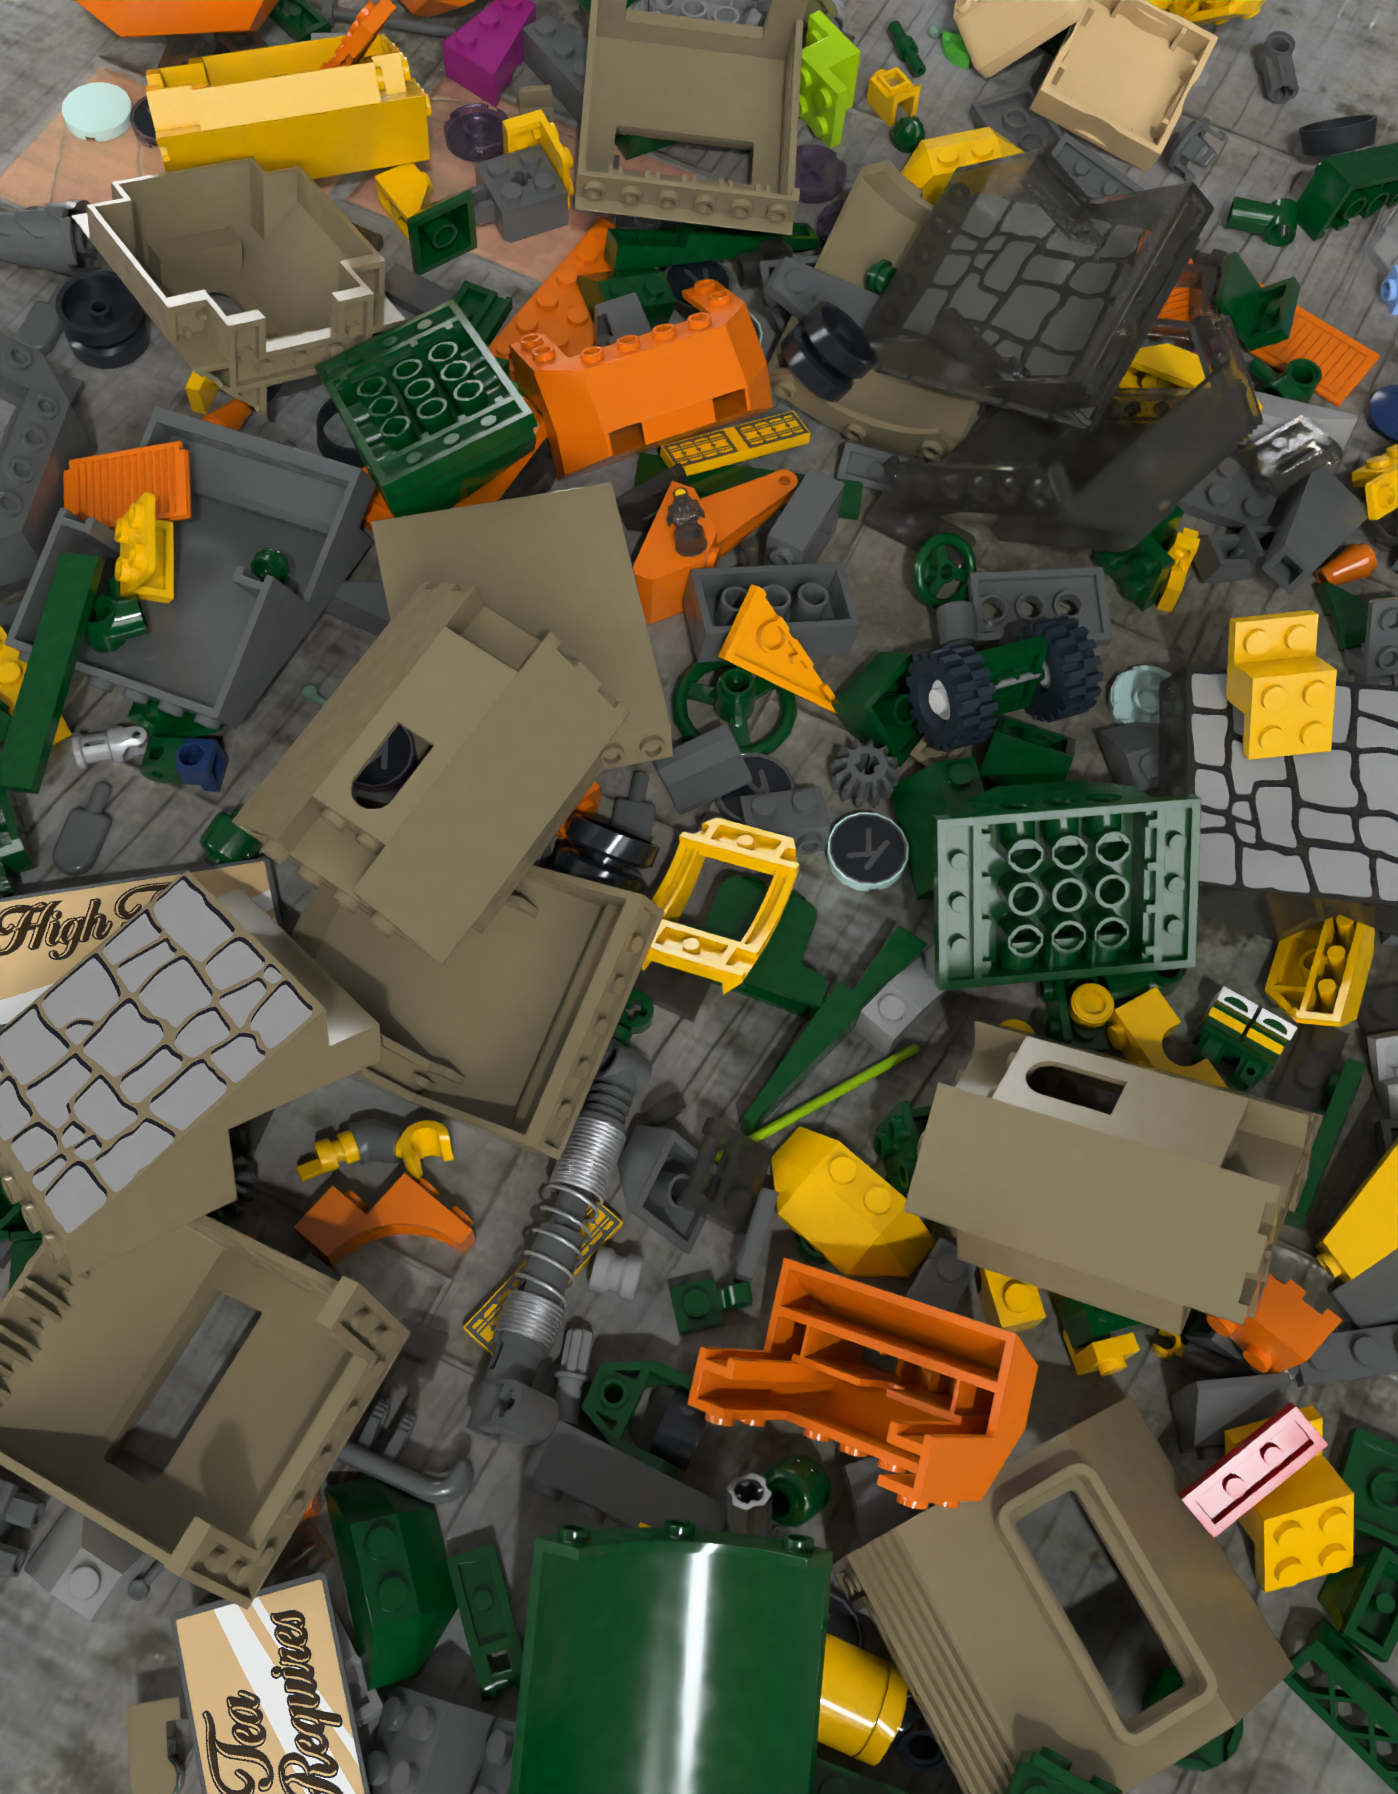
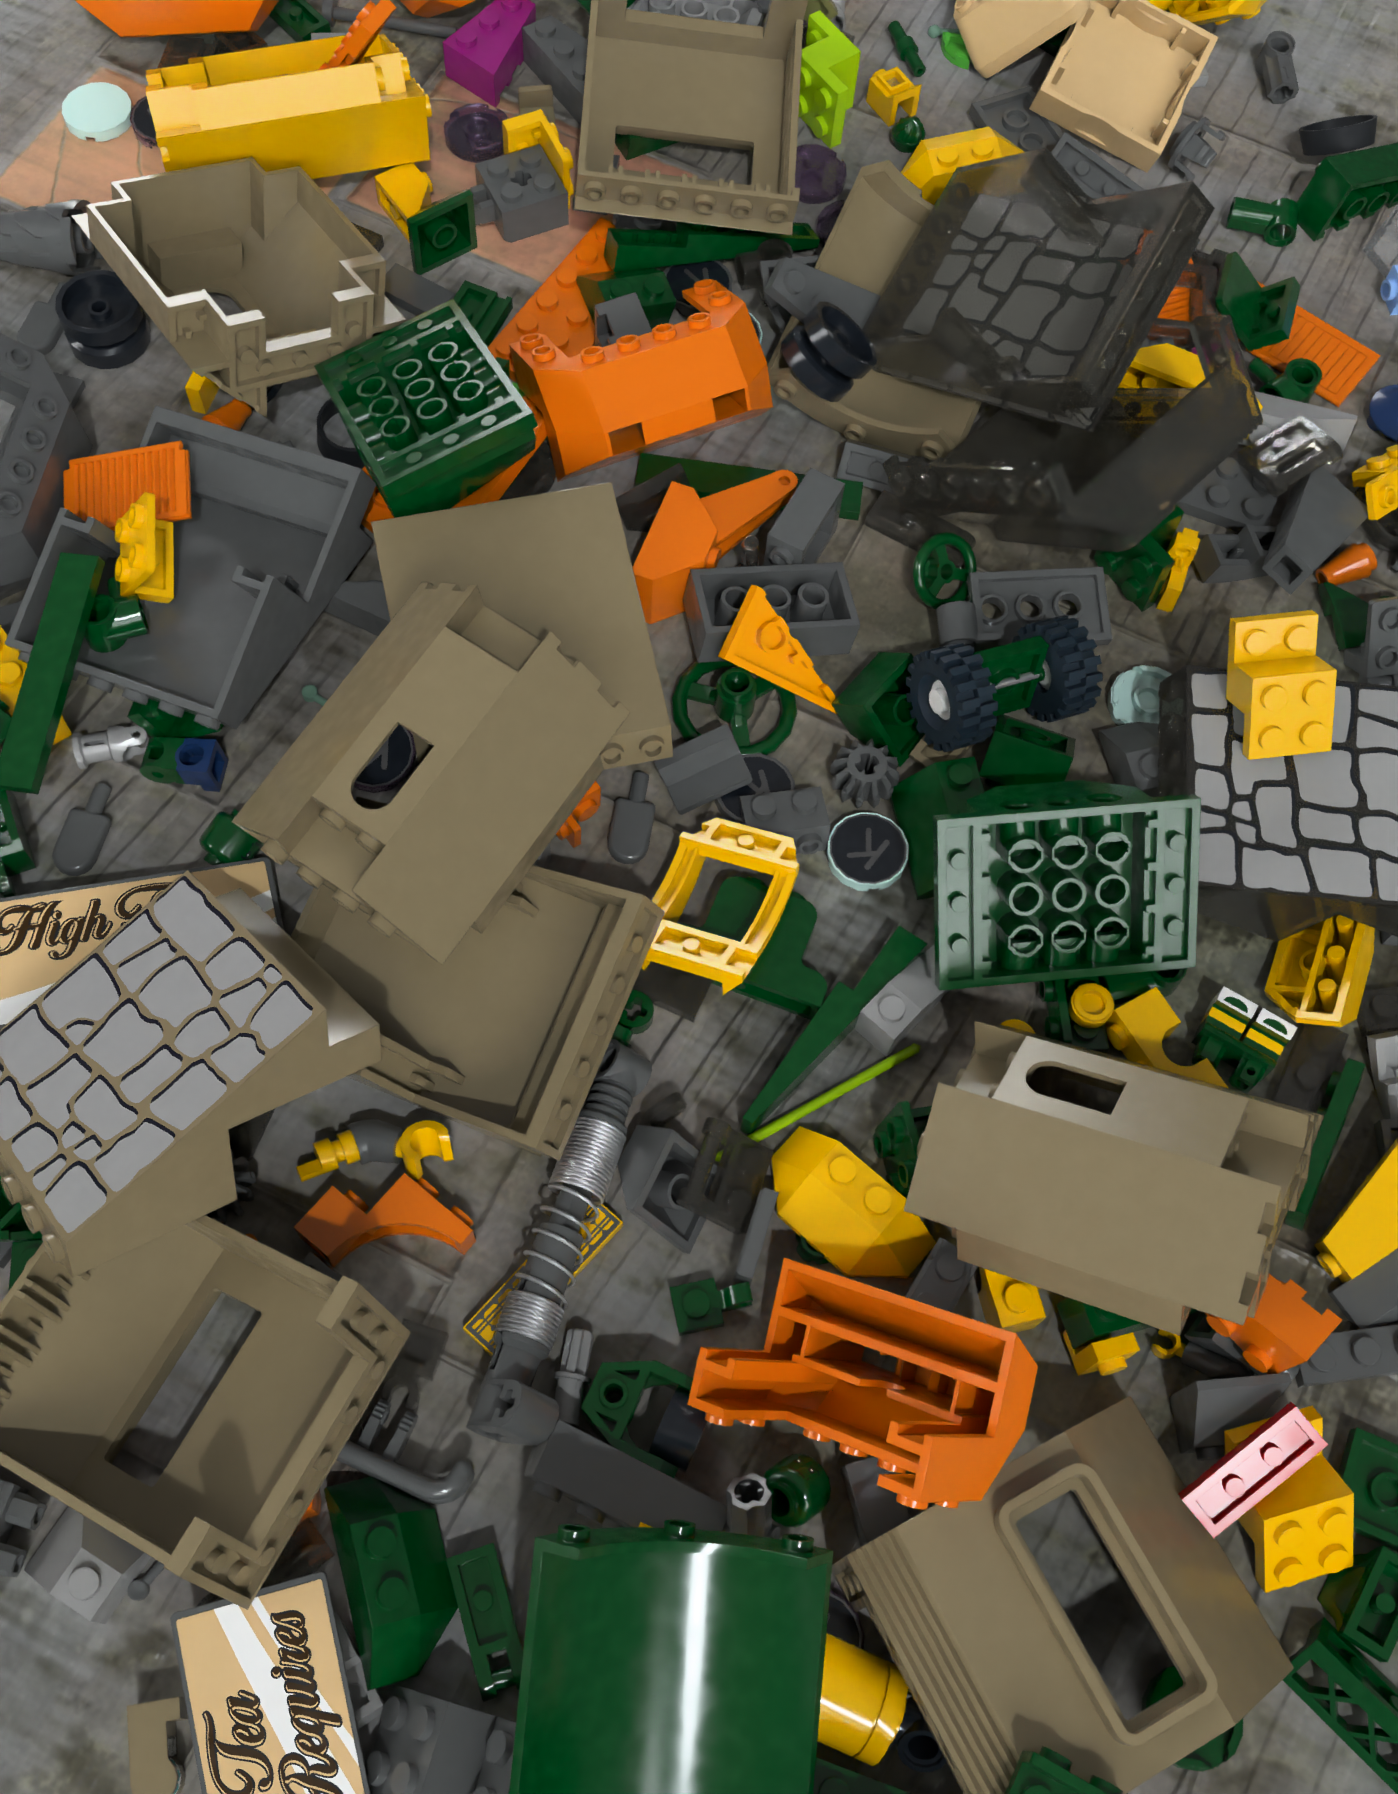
(270, 563): dark green plate -> none
(606, 854): black wheel -> none
(616, 1273): light grey wheel -> none
(684, 512): clear smoke piece -> none
(736, 443): yellow tile -> none
(880, 276): dark green plate -> none

